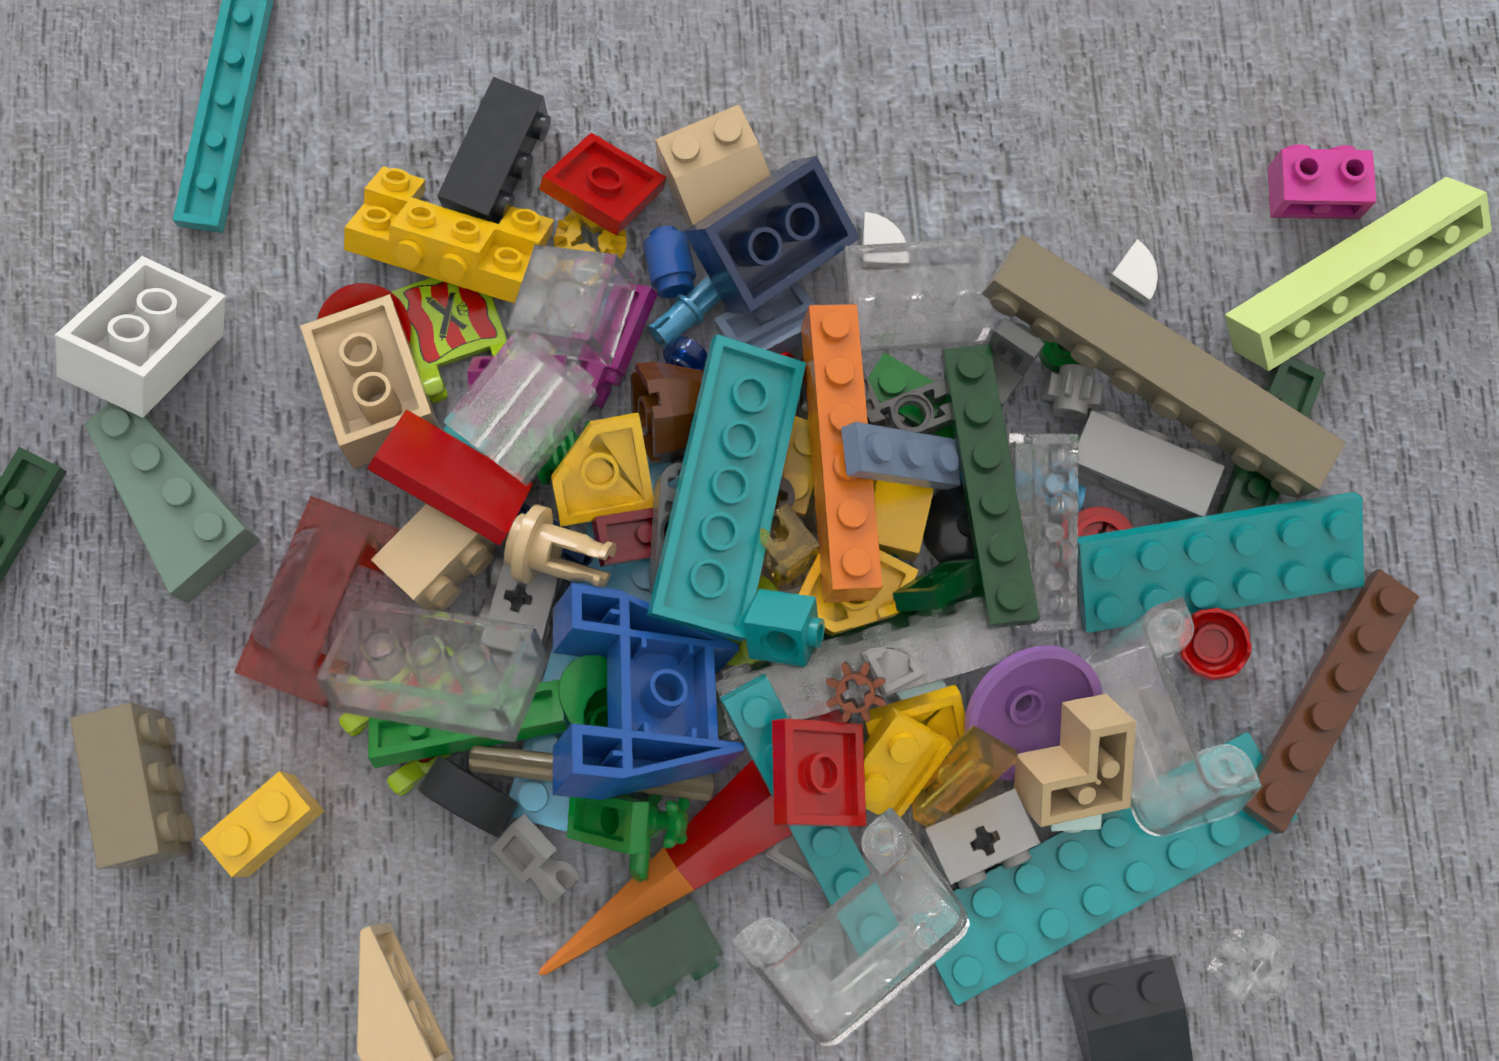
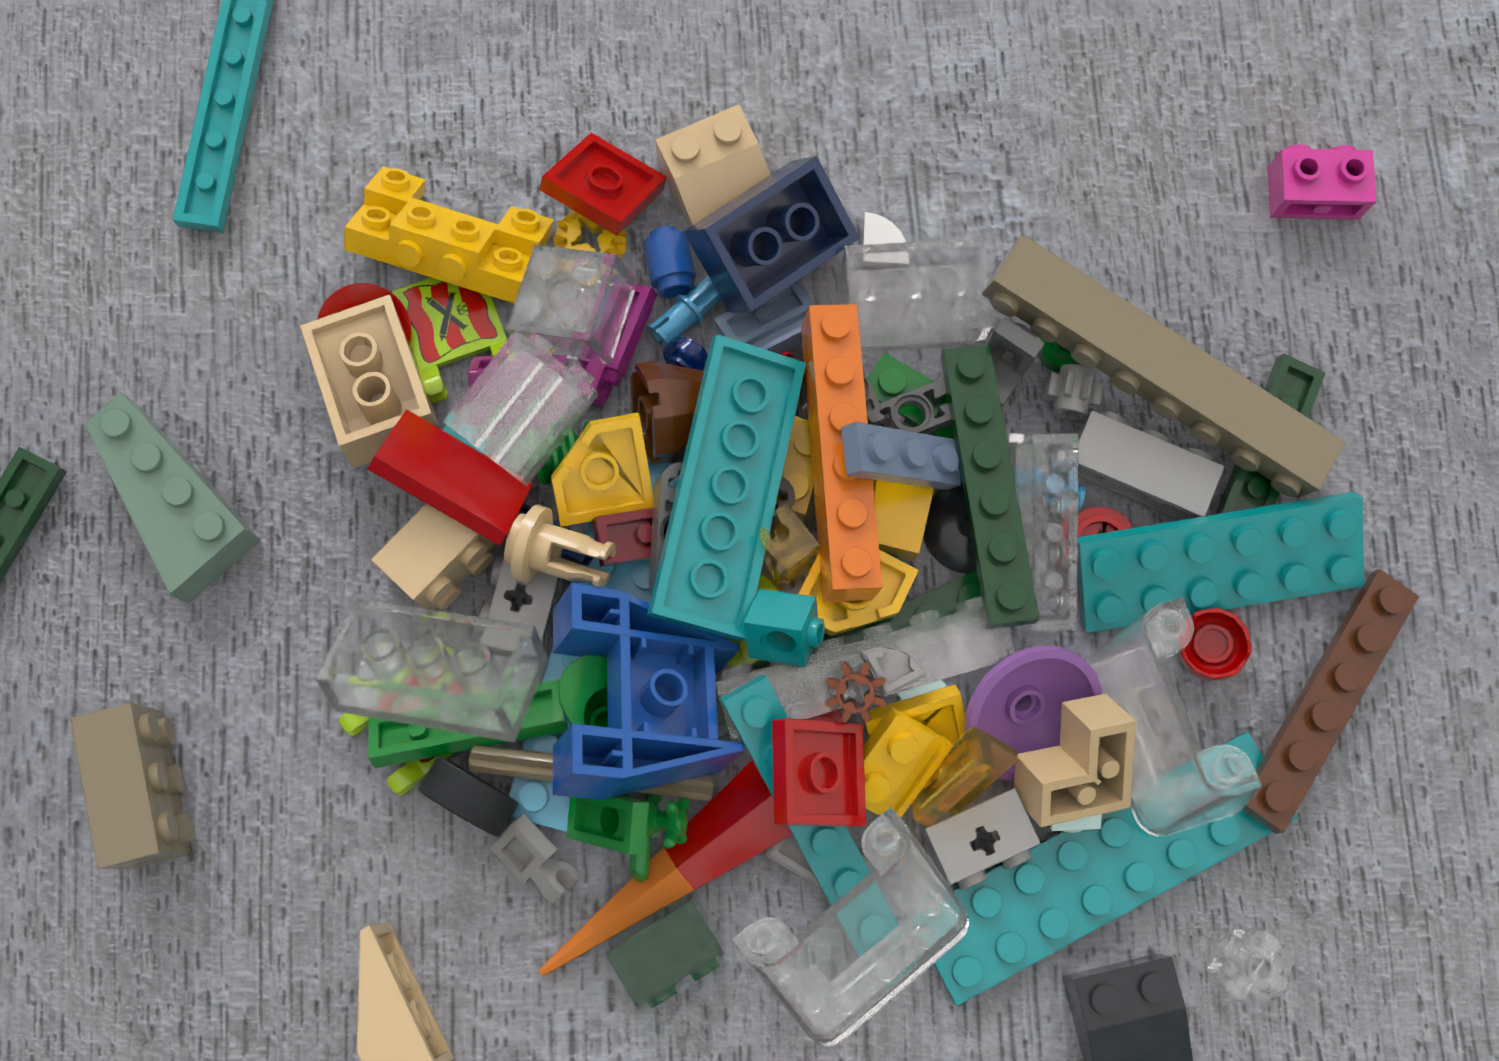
(140, 336): white brick -> none
(262, 825): yellow brick -> none
(307, 596): clear red windscreen -> none
(495, 152): black brick -> none
(937, 587): dark green plate -> none
(1137, 273): white tile -> none
(1358, 272): yellowish green brick -> none

